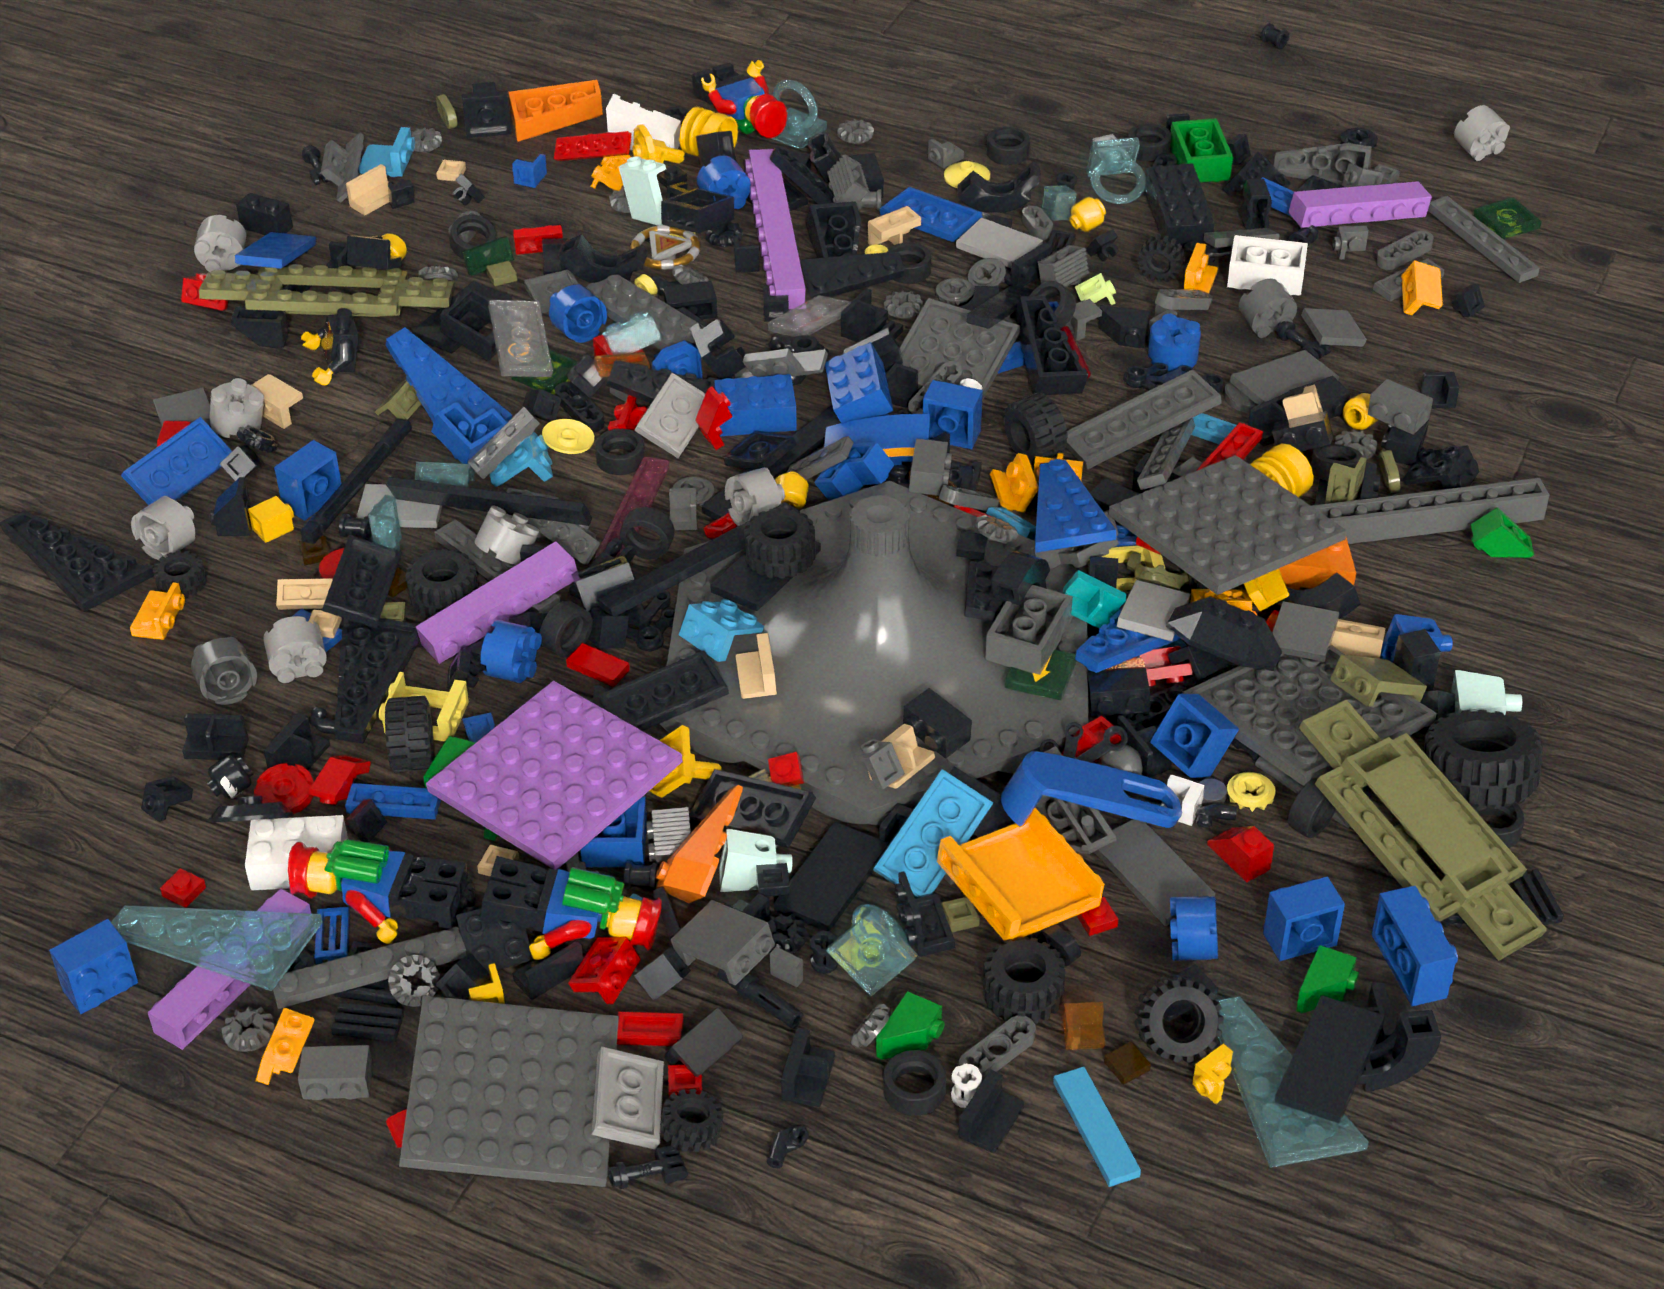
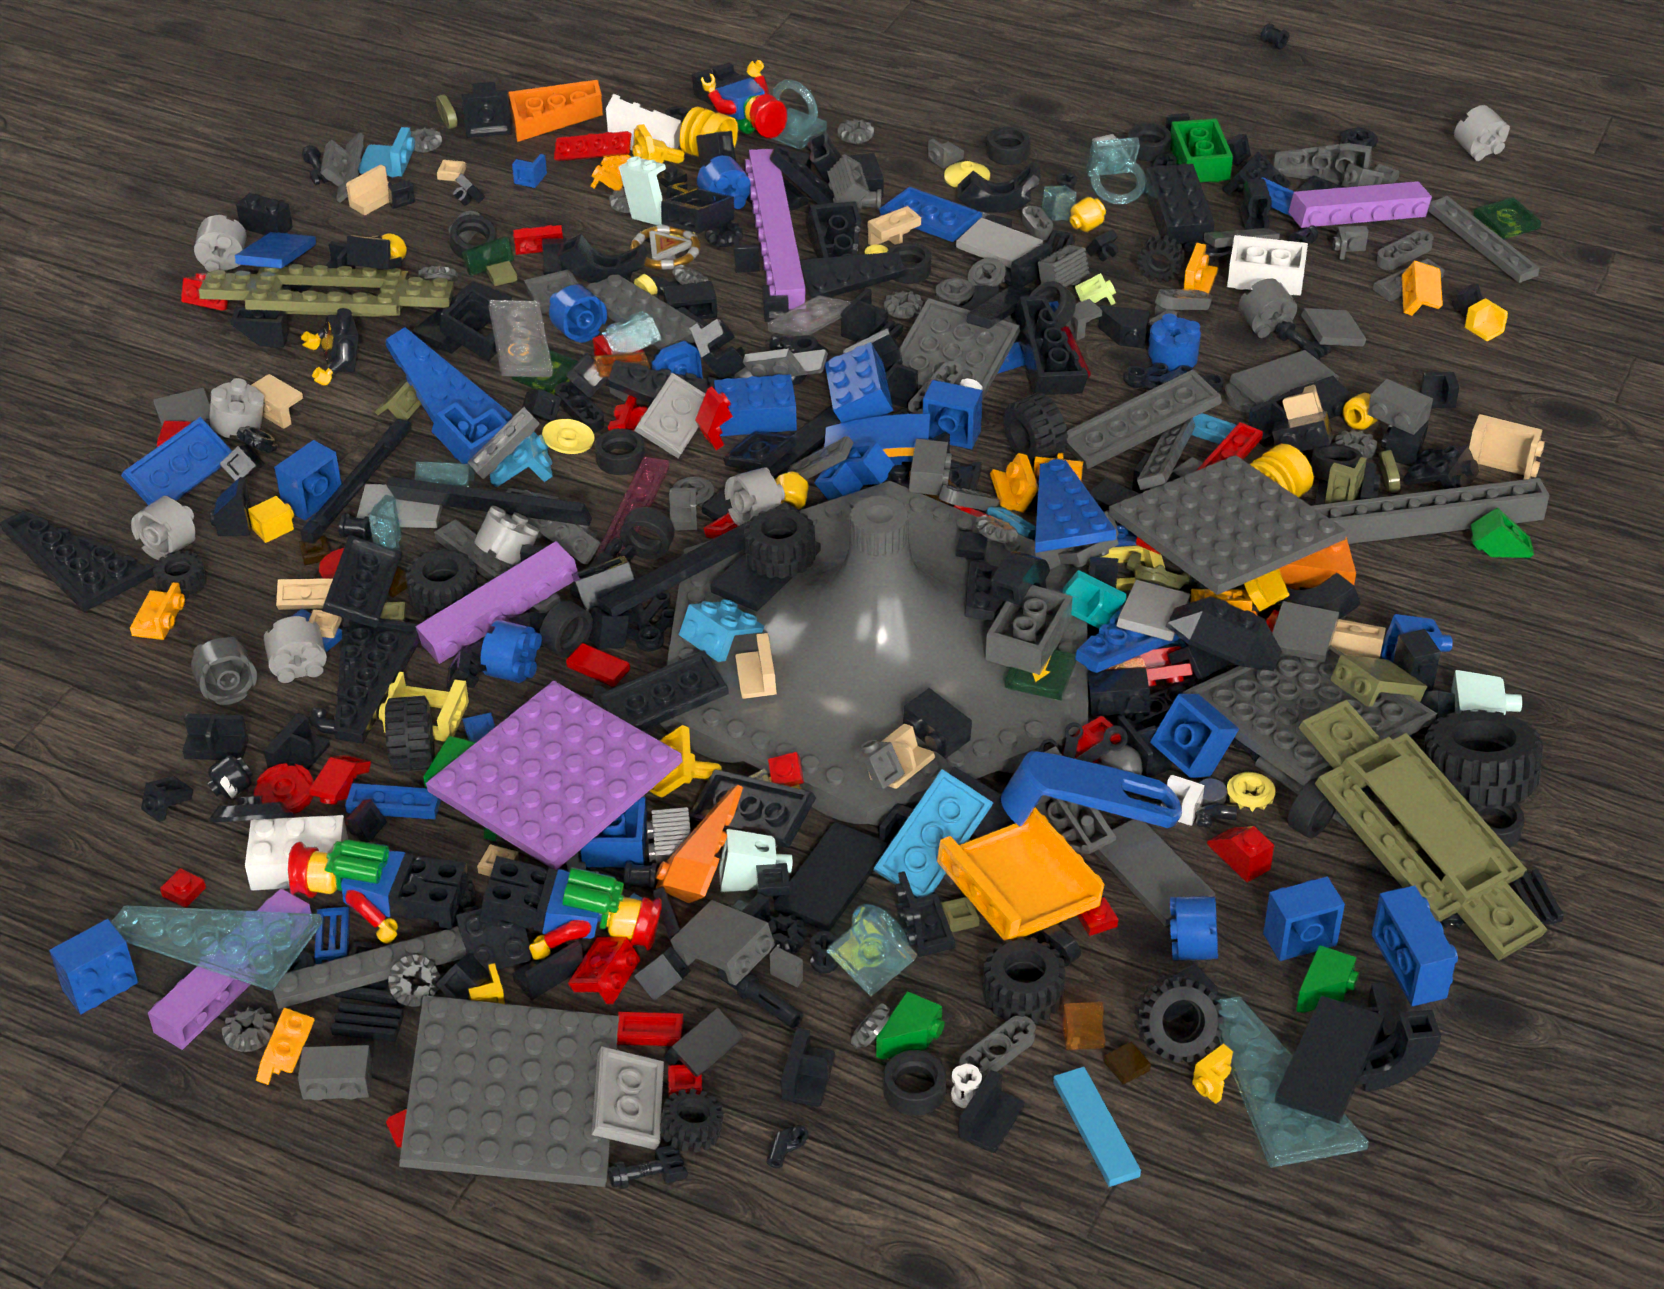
(1486, 319): none -> yellow panel
(1506, 446): none -> tan panel

